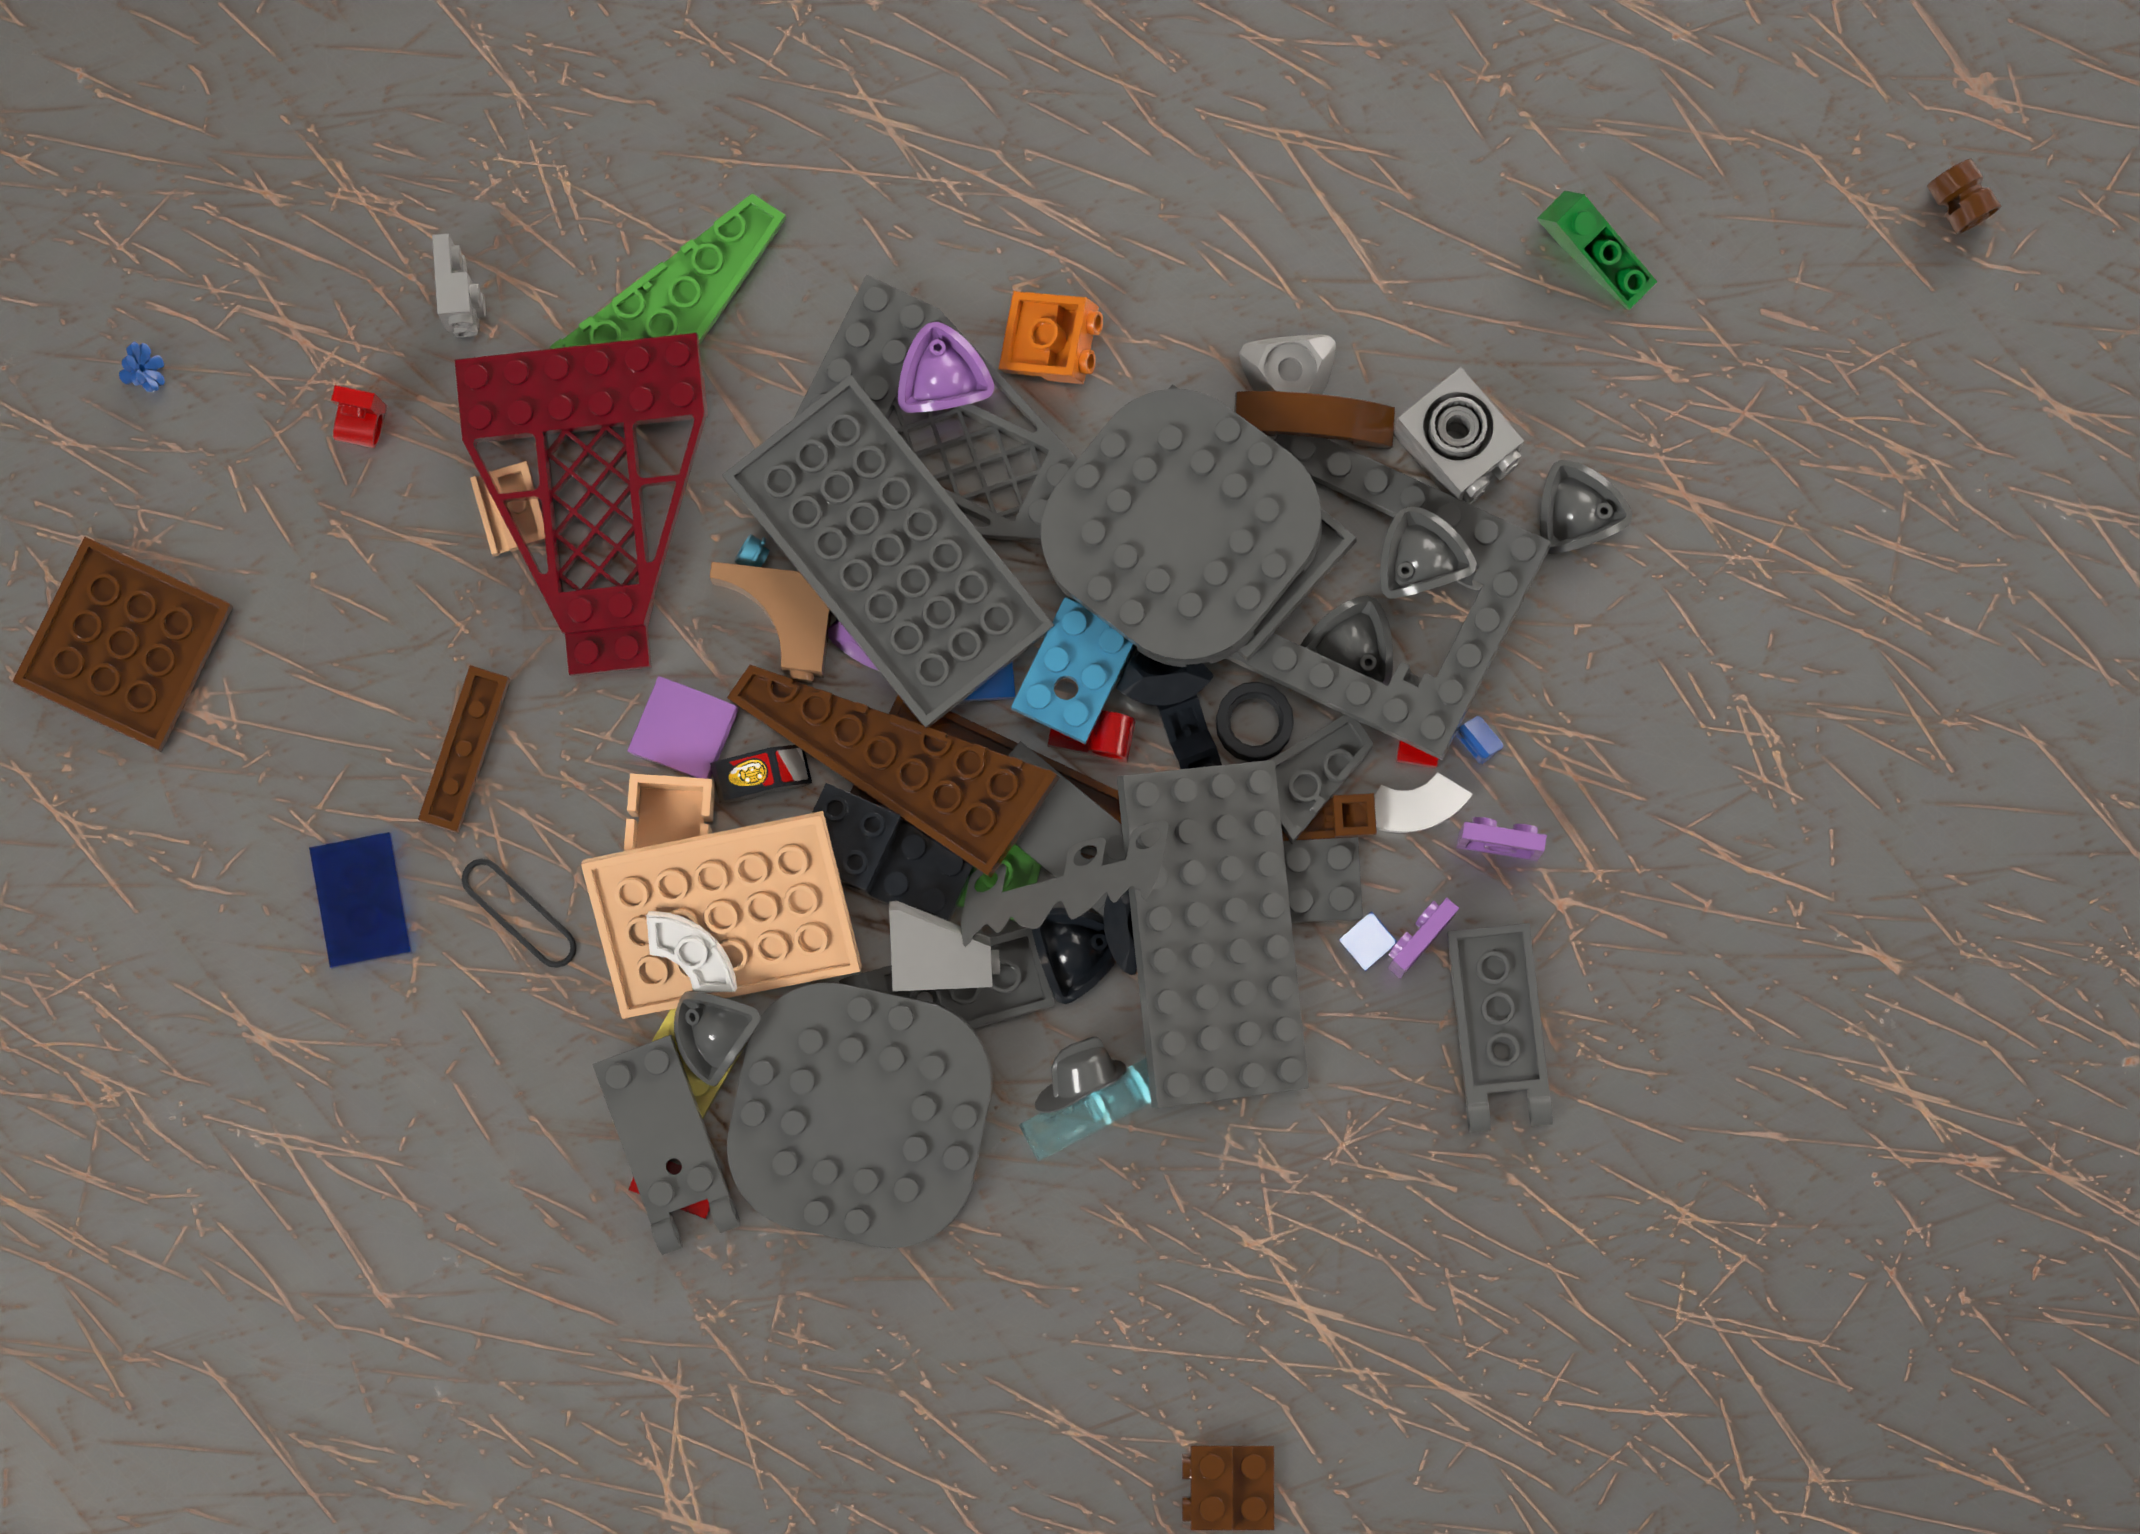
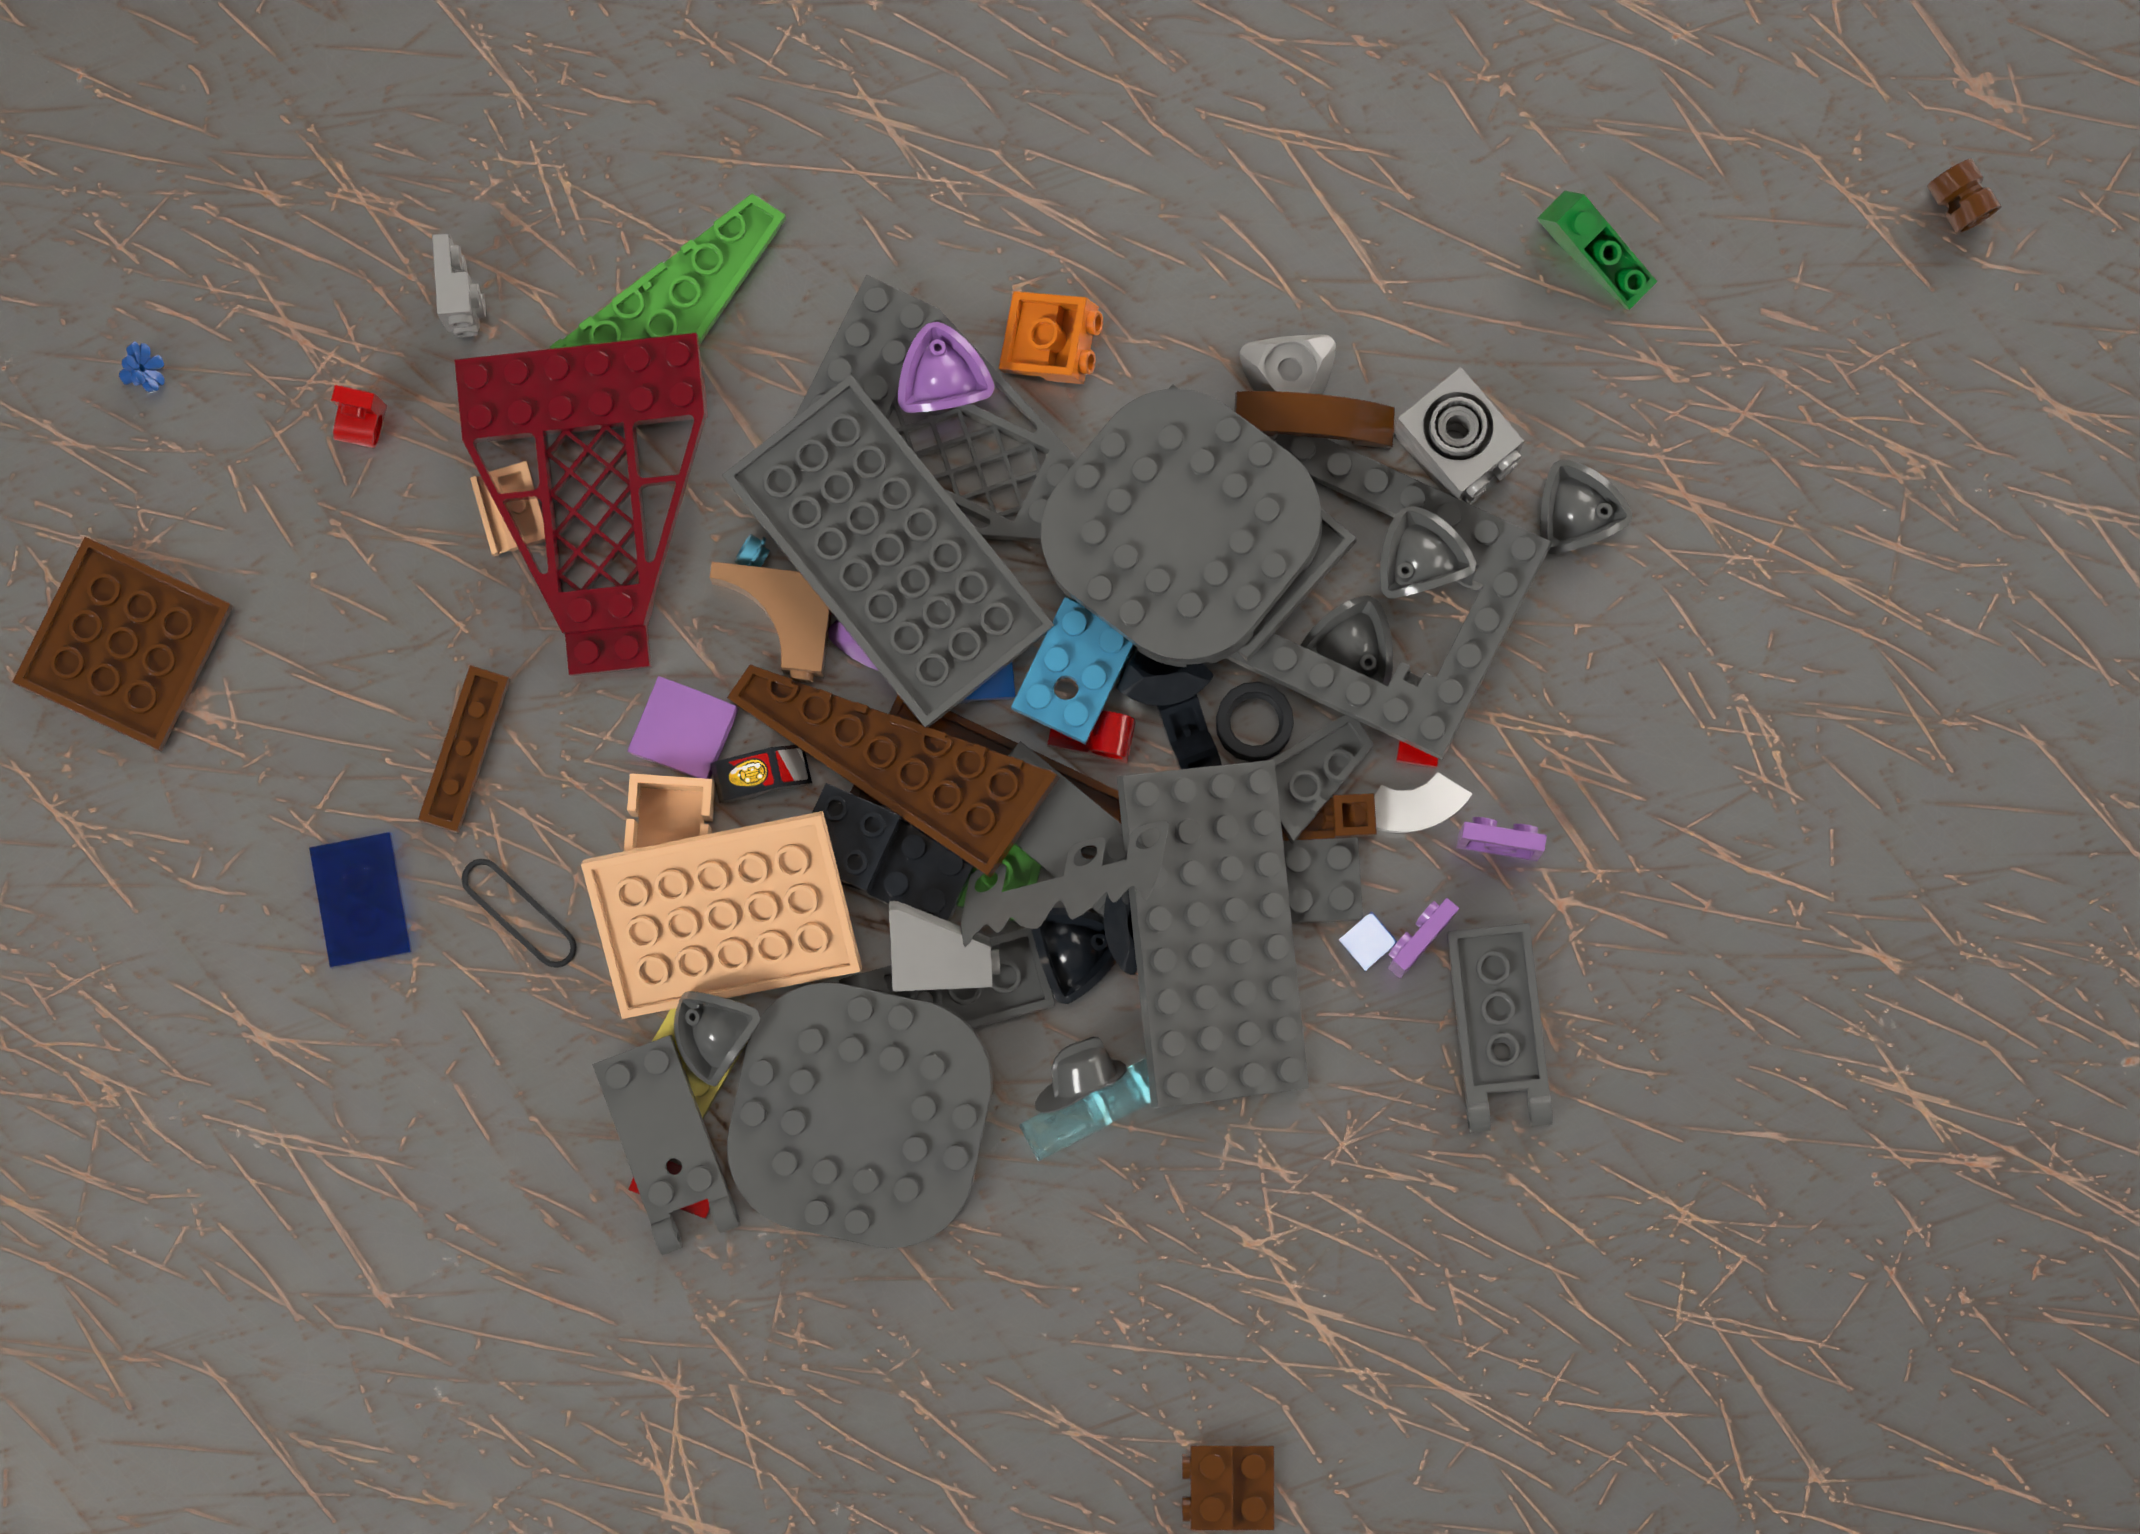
(693, 950): white tile -> none
(1479, 739): slope -> none

